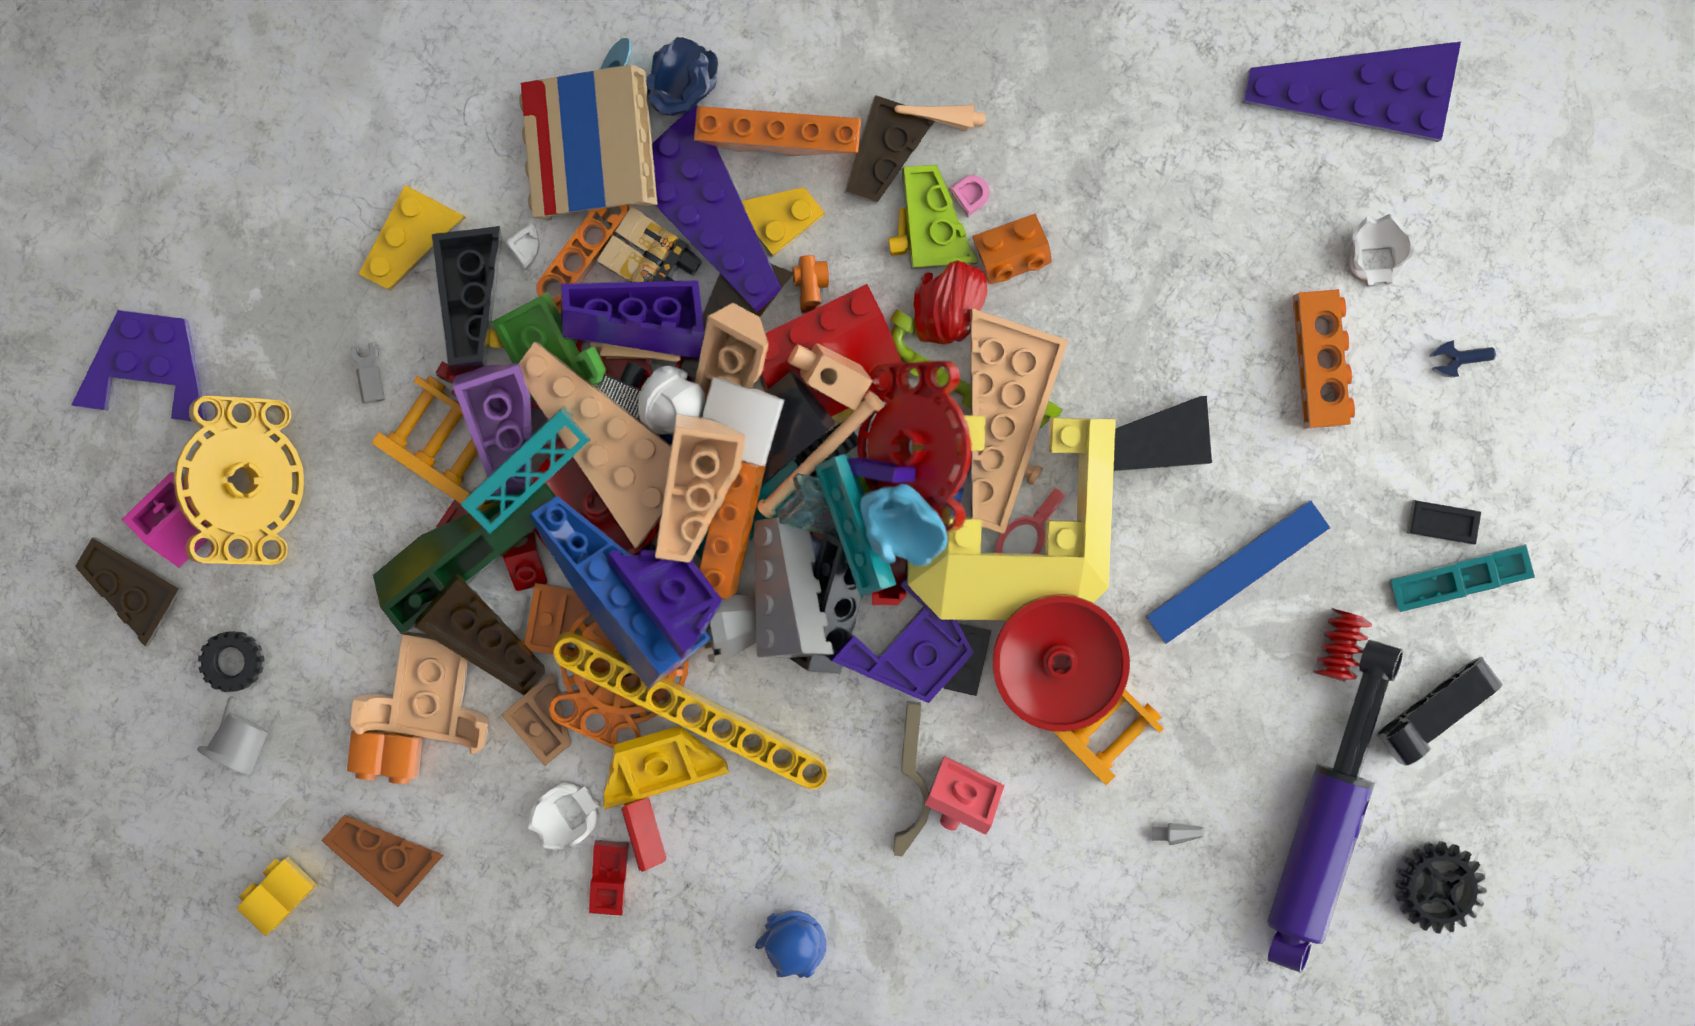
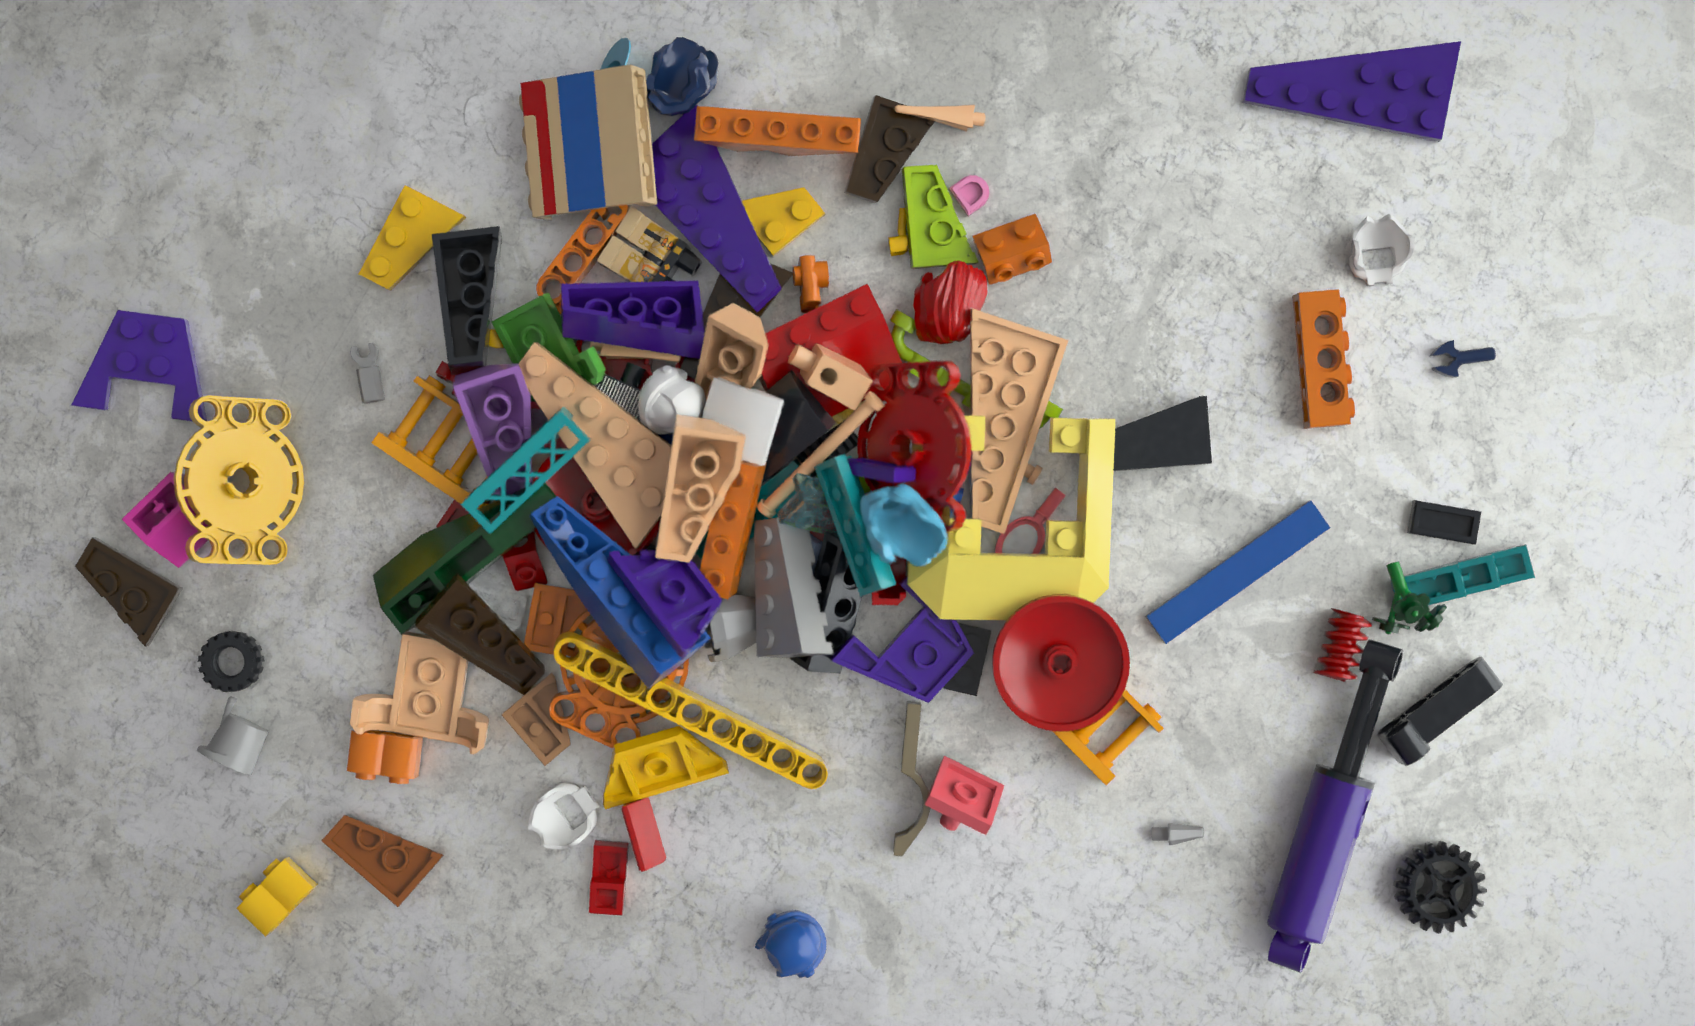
(525, 245): white tile -> none
(1410, 607): none -> dark green plant

